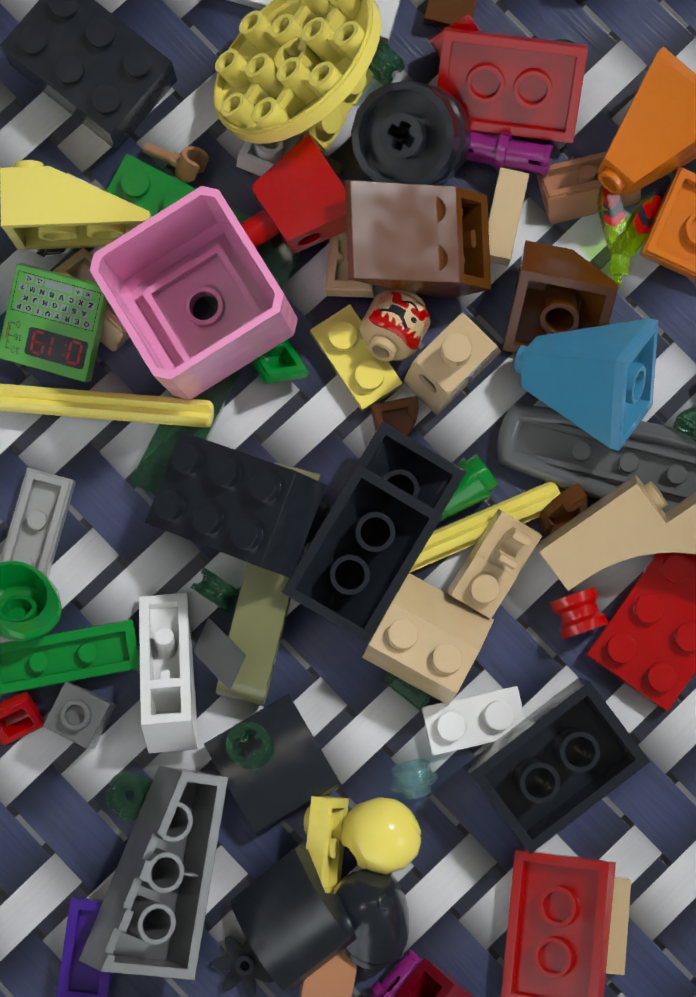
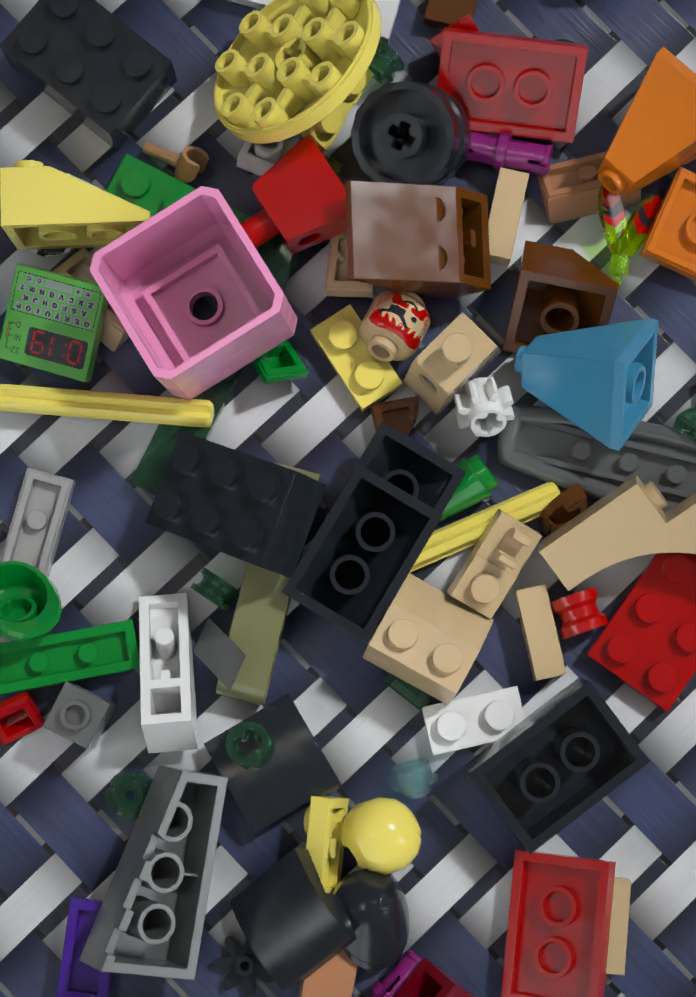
(484, 407): none -> white gear
(539, 632): none -> tan piece

